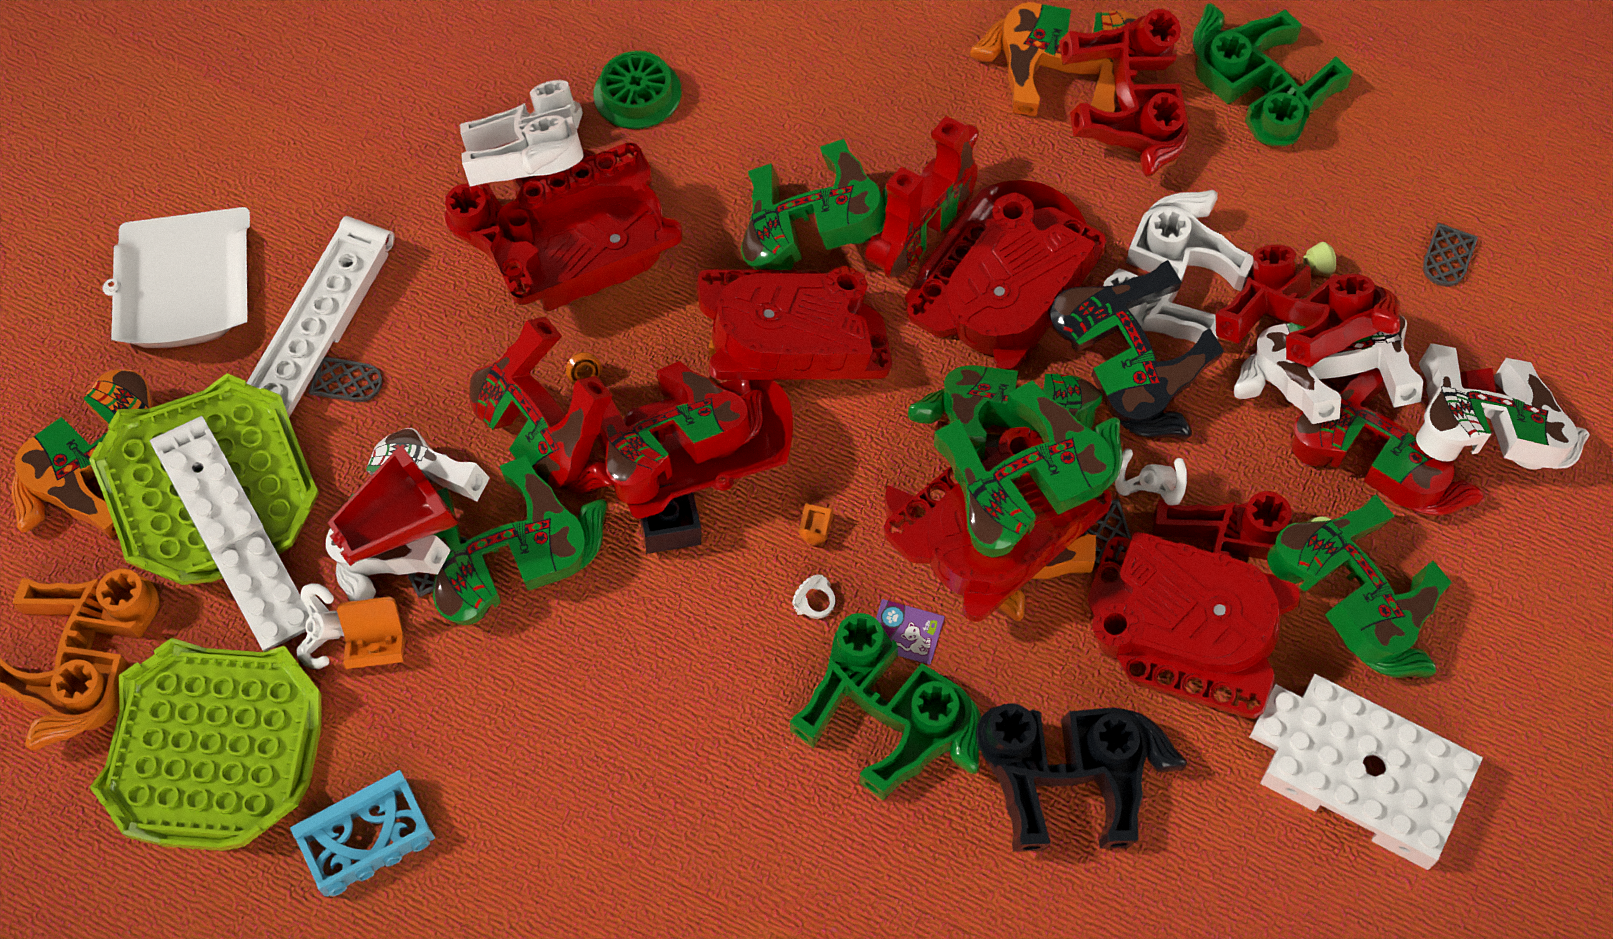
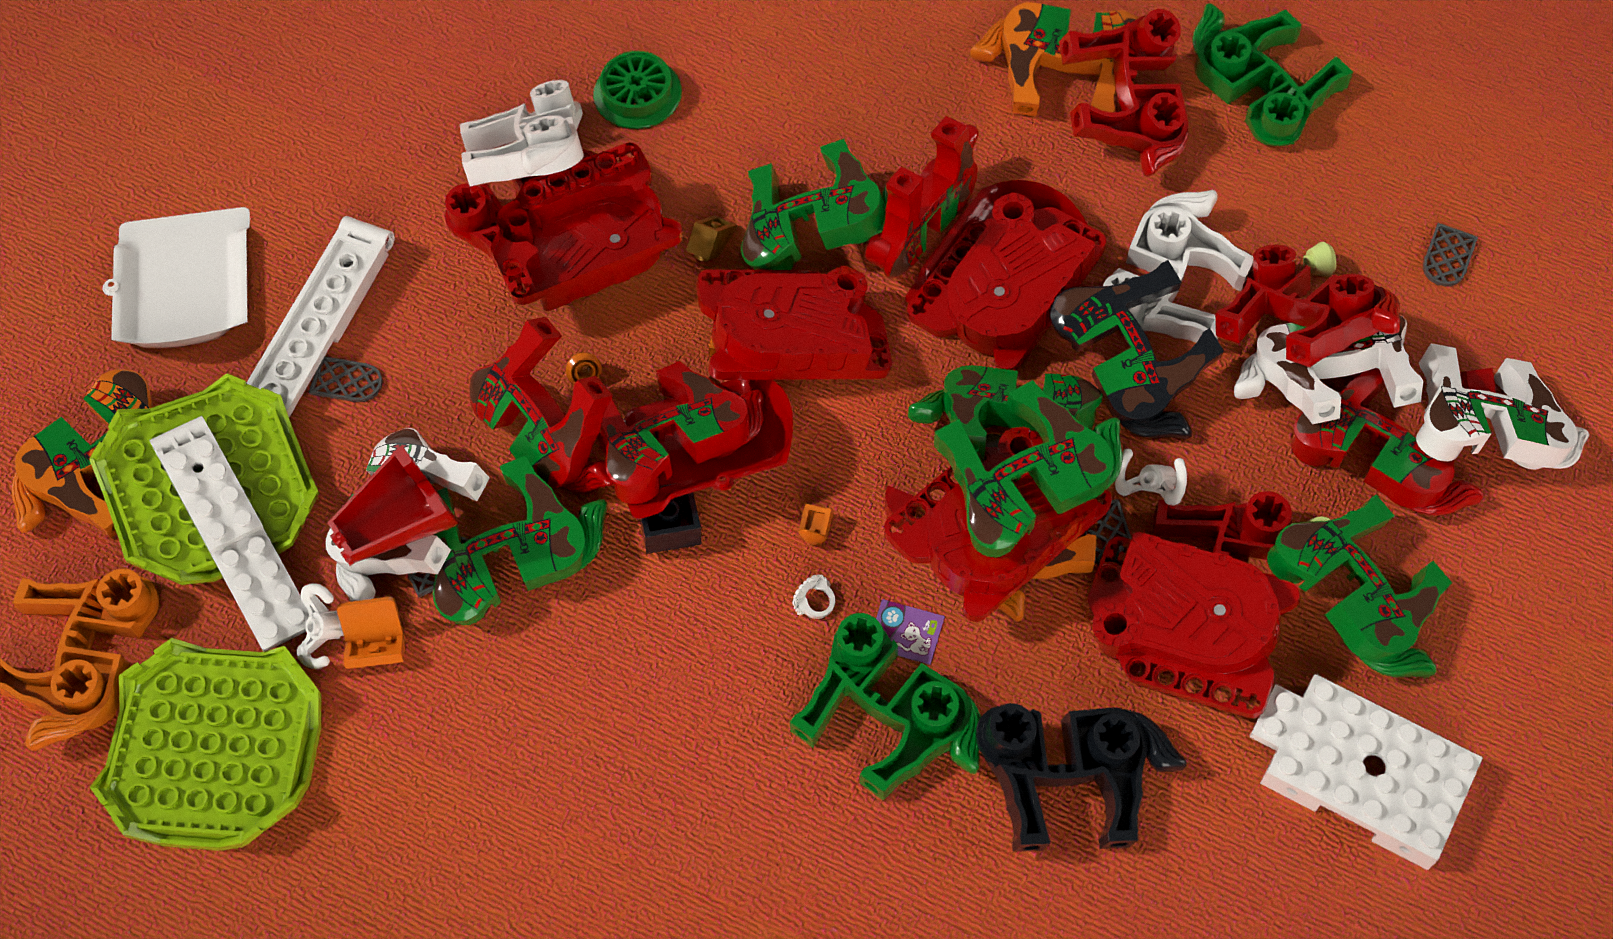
(322, 824): medium azure fence -> none
(710, 237): none -> pearl gold slope

